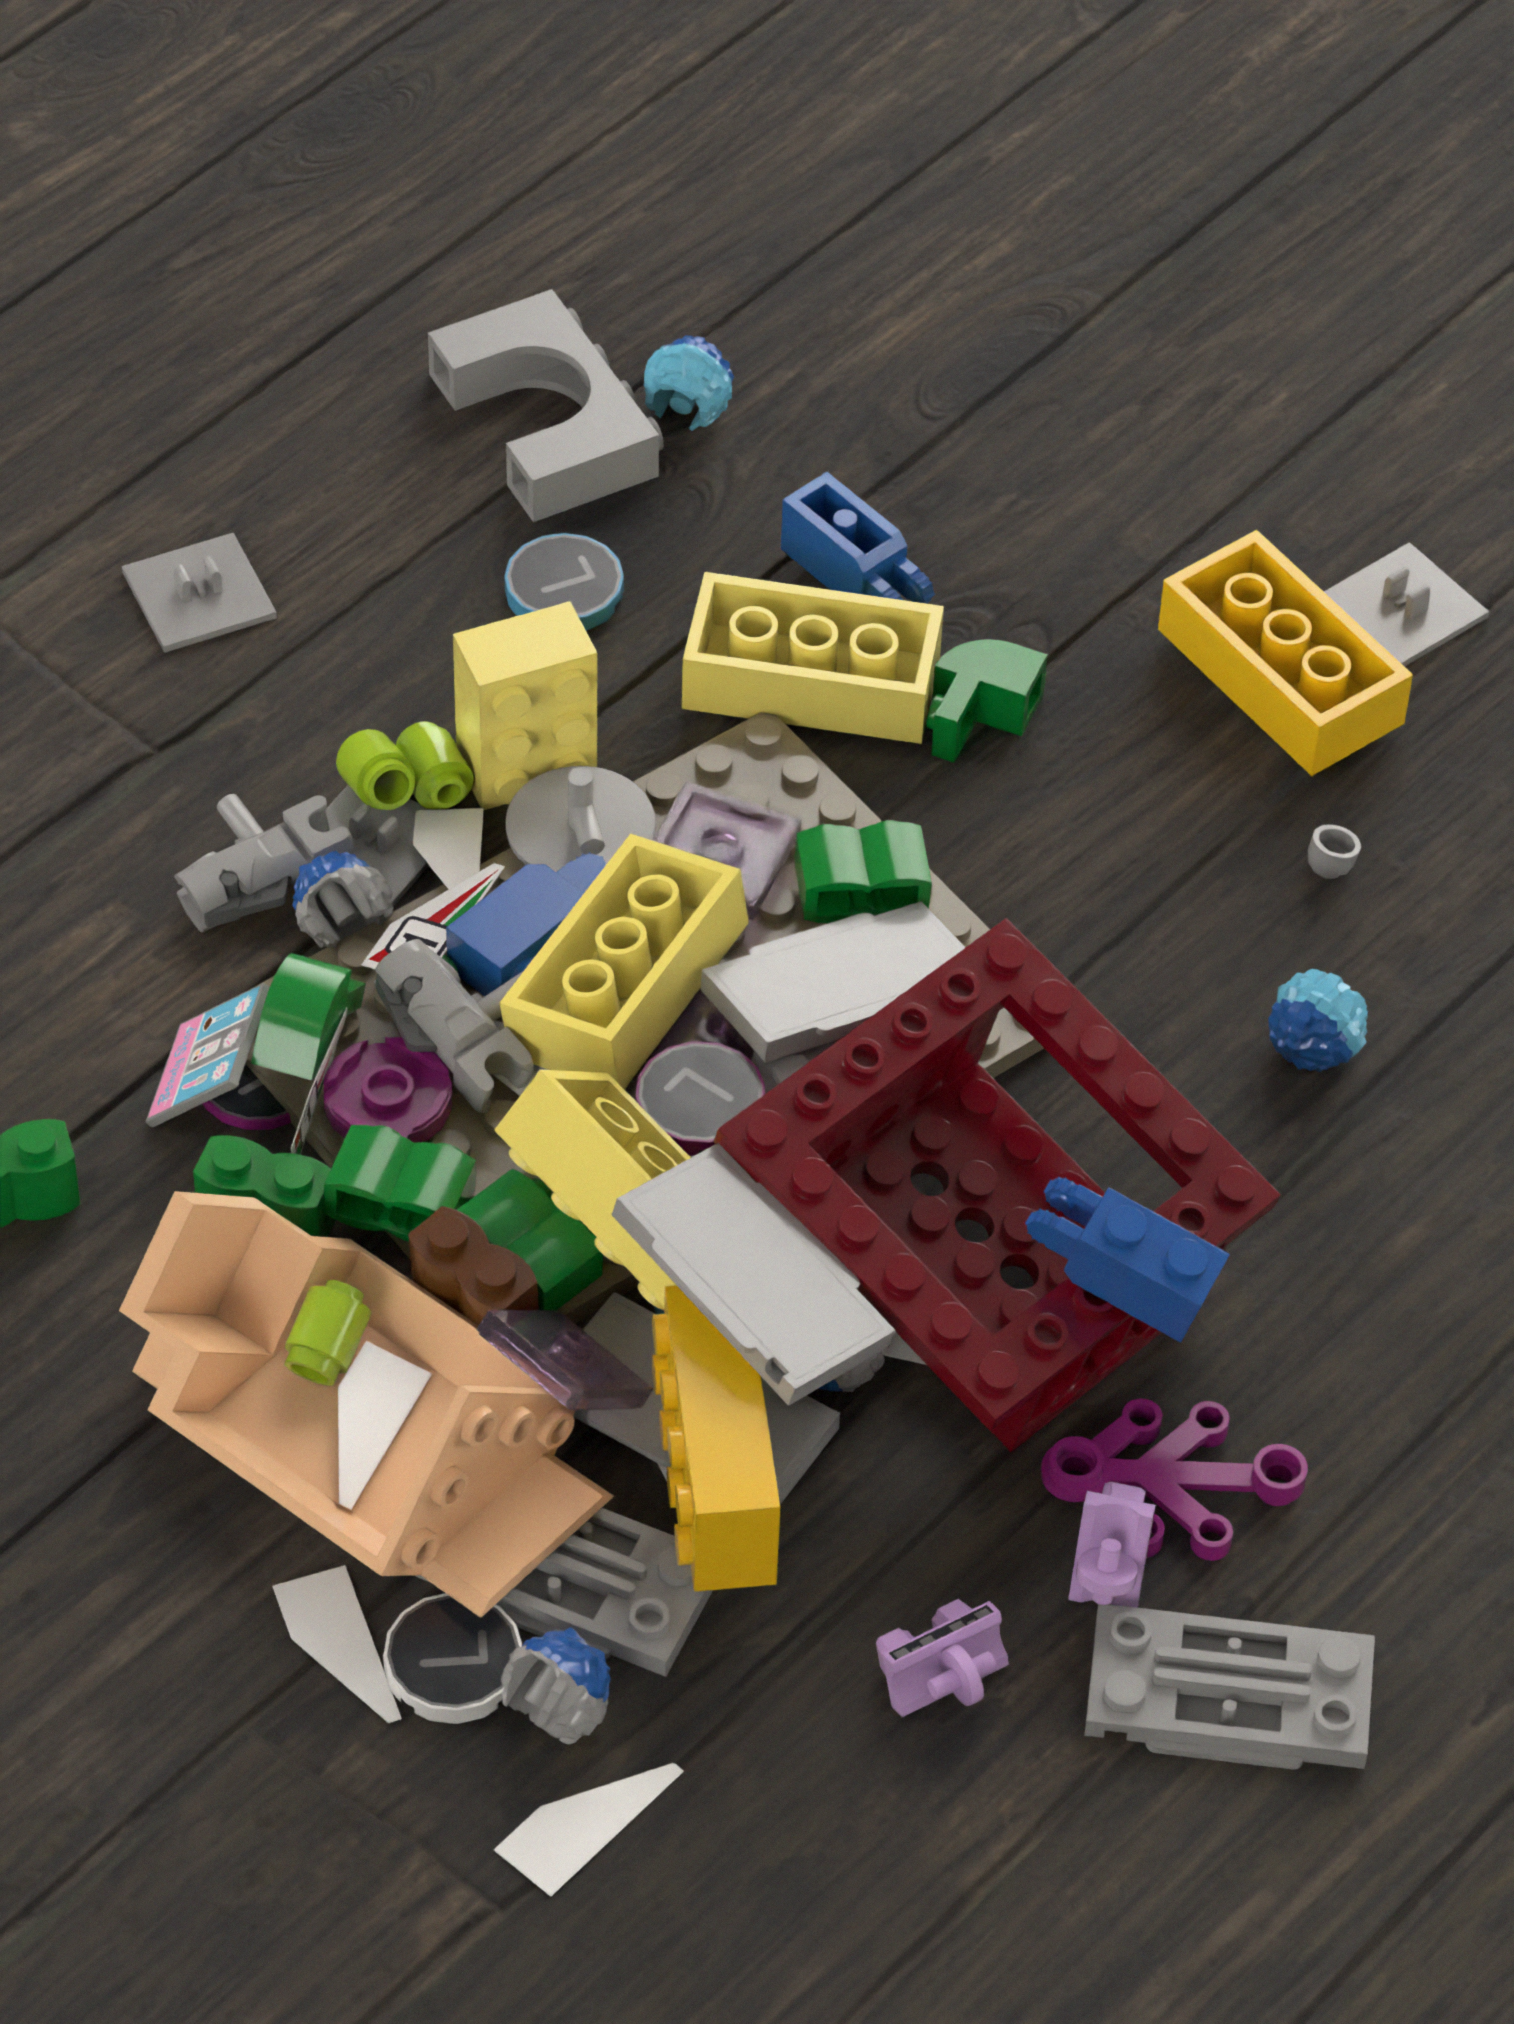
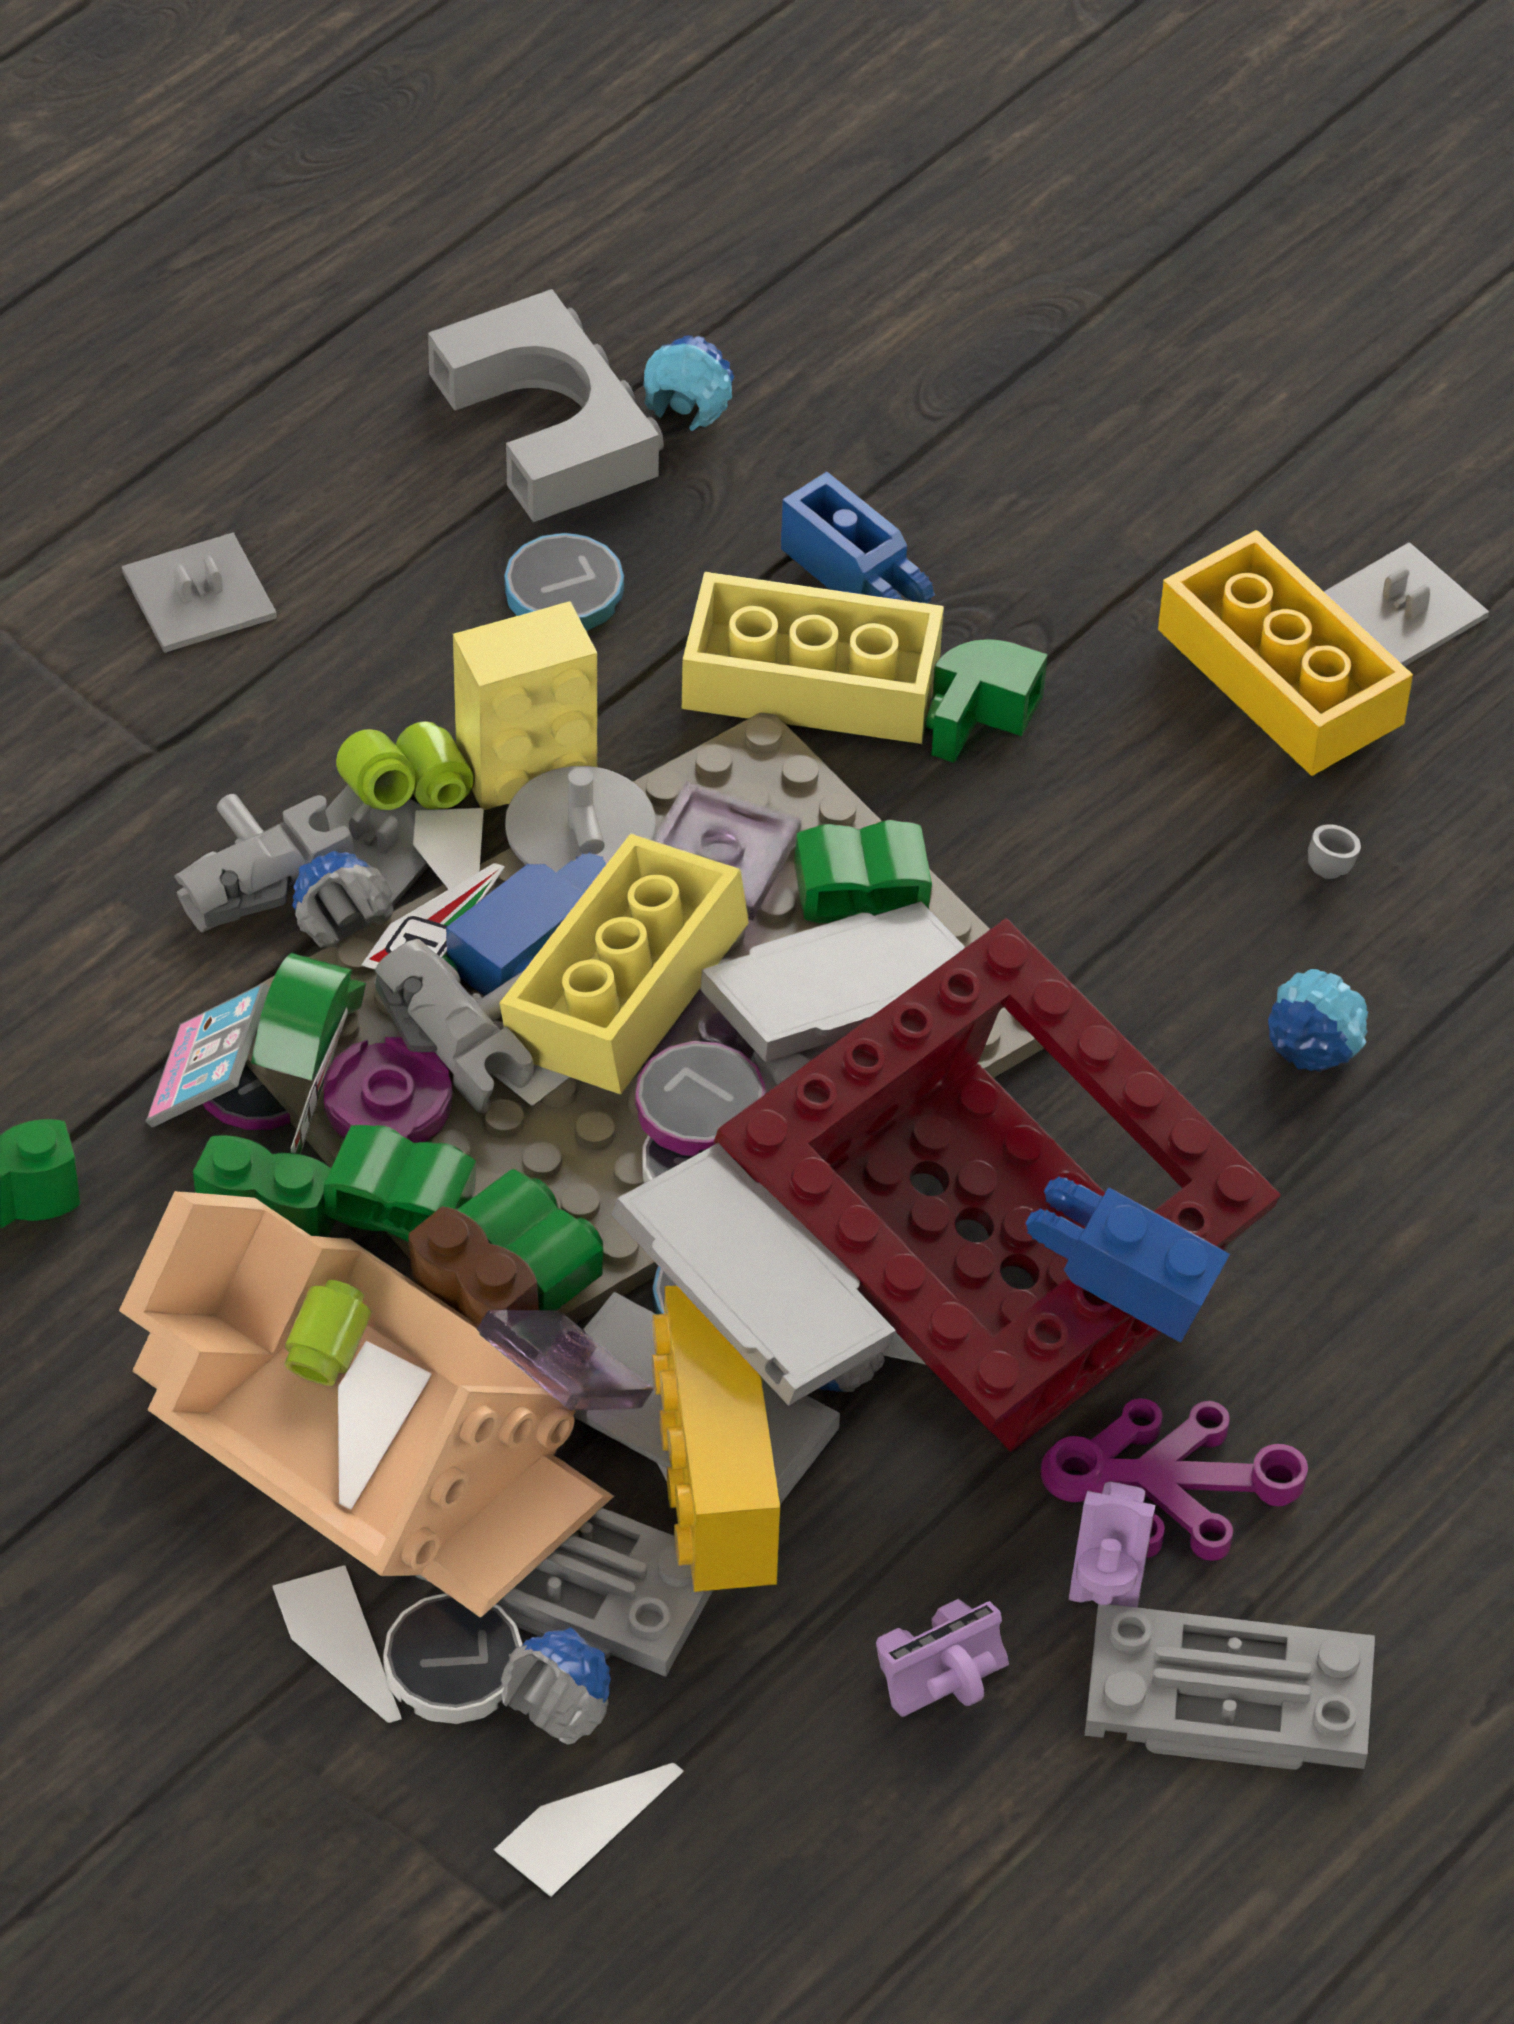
(590, 1149): light yellow brick -> none

